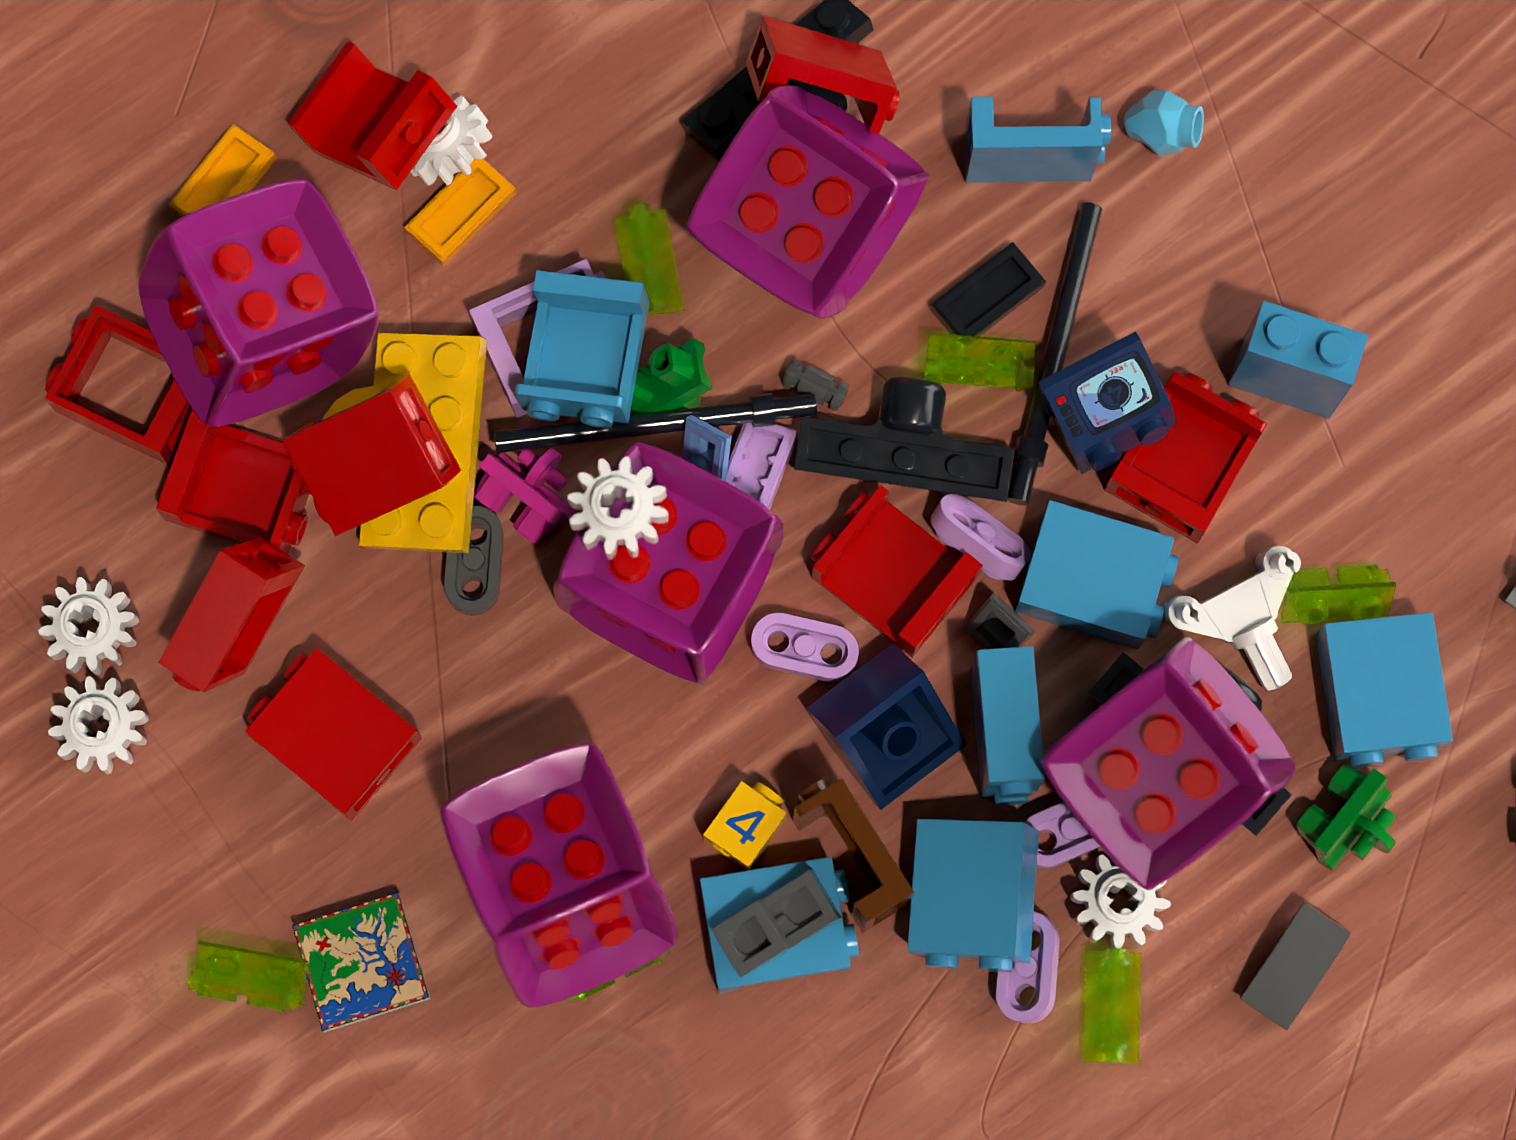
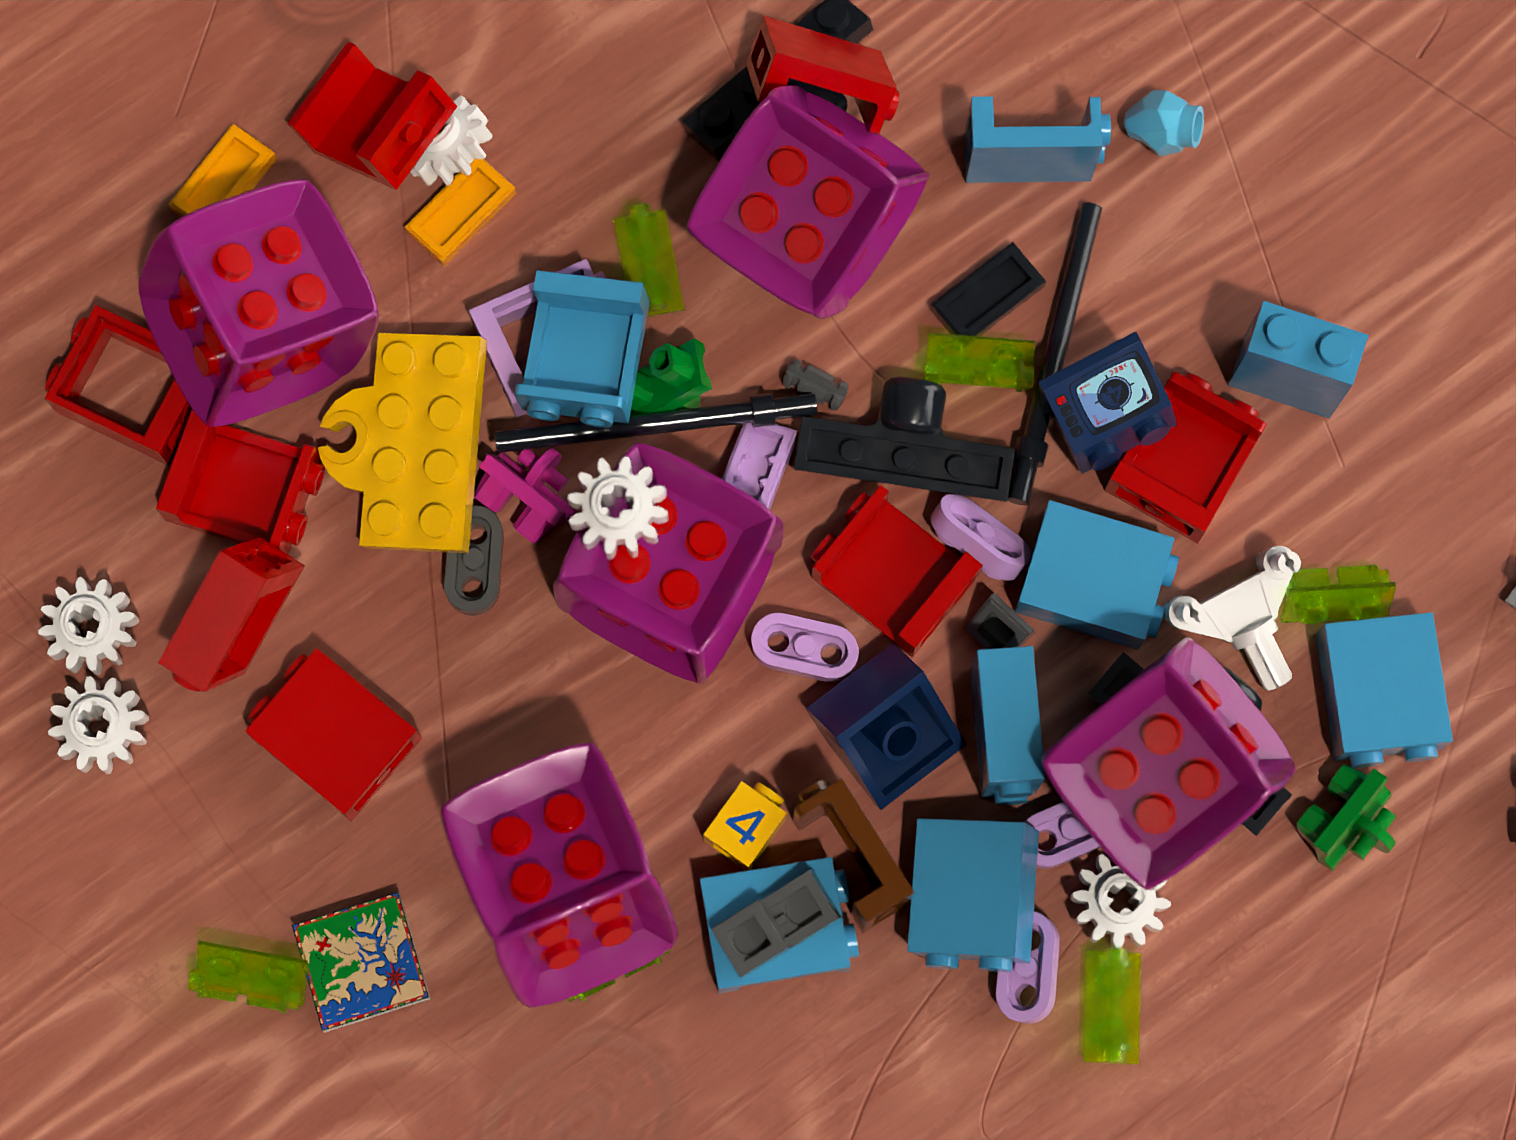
(372, 457): red panel -> none
(706, 447): medium blue slope -> none
(1295, 965): dark grey slope -> none

